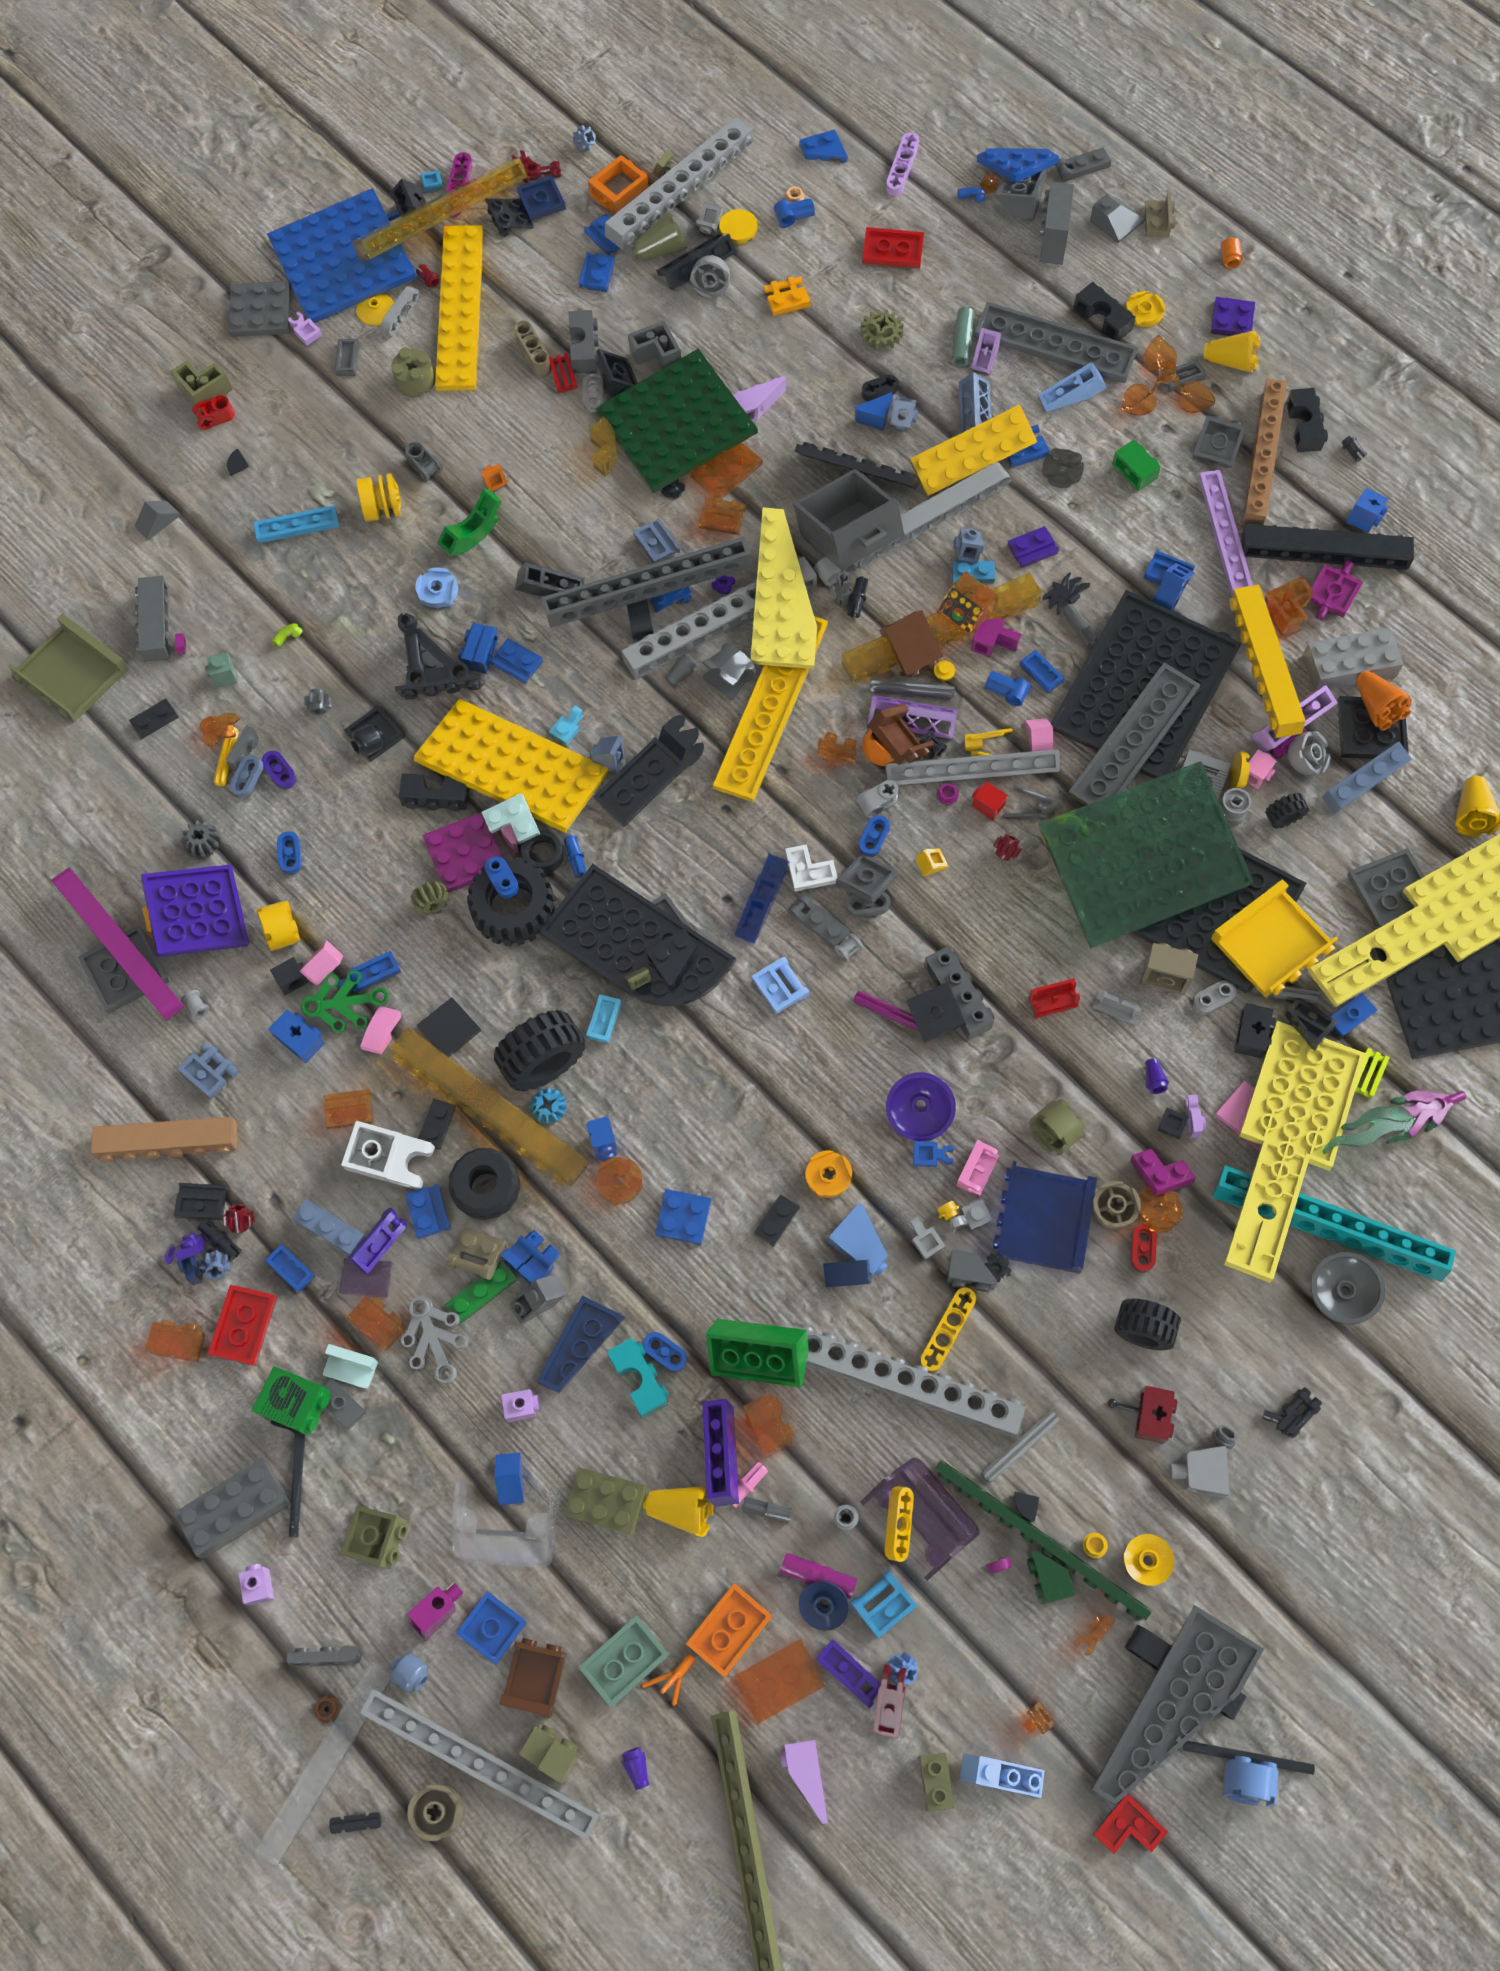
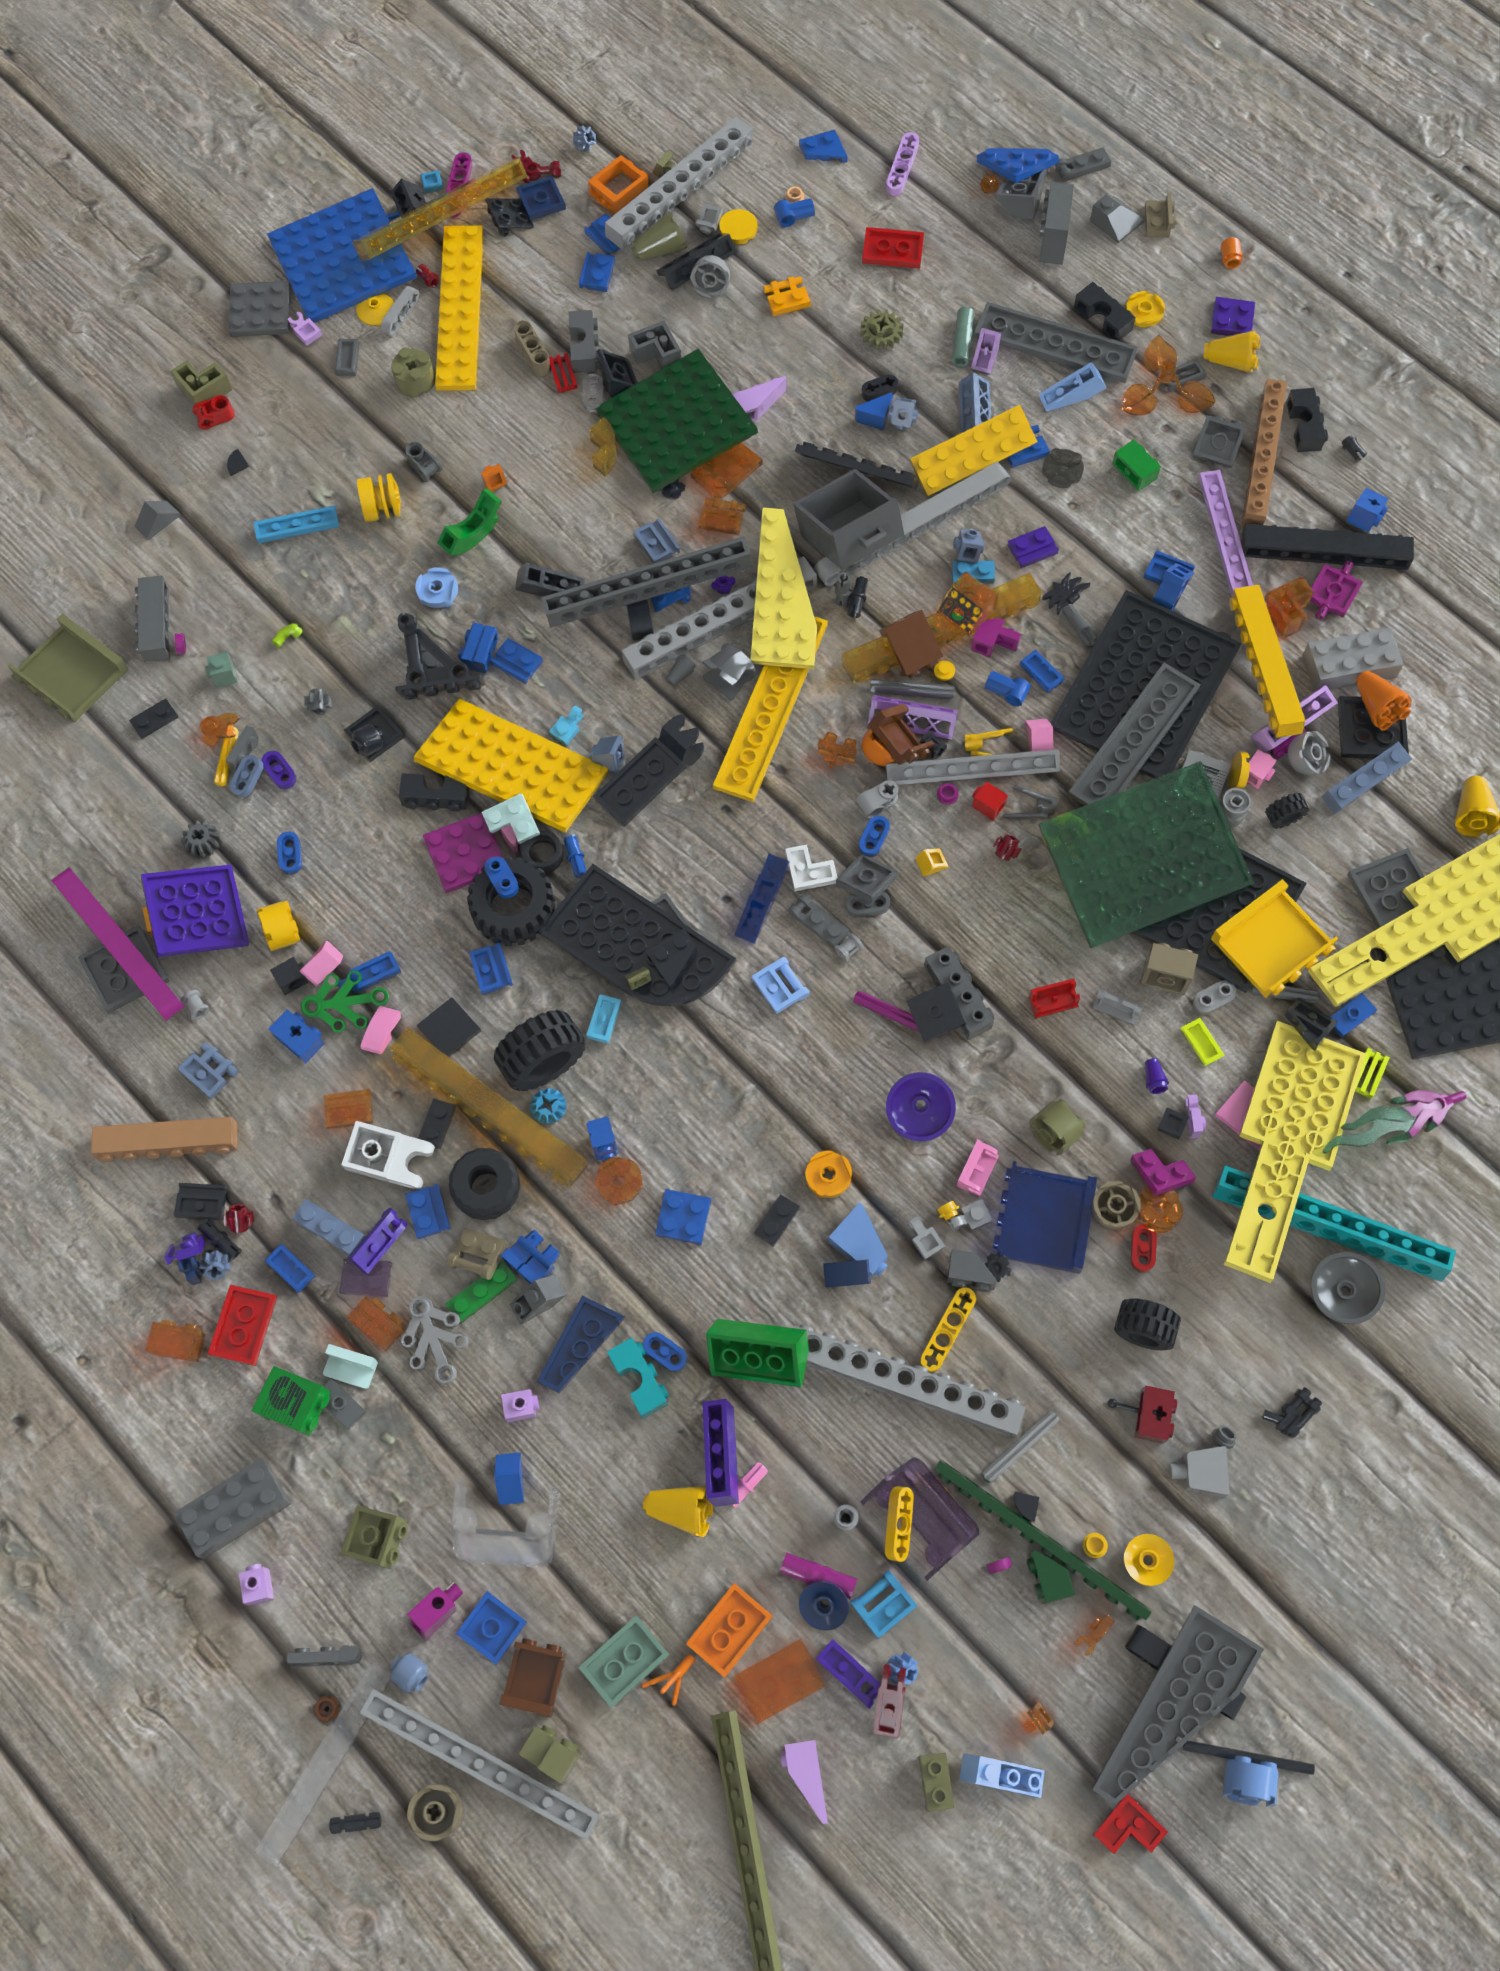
(299, 1445): black piece -> none
(430, 898): olive gear -> none
(490, 968): none -> blue plate
(605, 1501): olive plate -> none
(635, 1765): dark purple cone -> none
(766, 1423): clear orange brick -> none
(767, 1510): dark grey axle -> none
(926, 1154): blue plate -> none
(971, 192): blue arm -> none
(1202, 1041): none -> neon yellow tile
(1247, 1040): black brick -> none

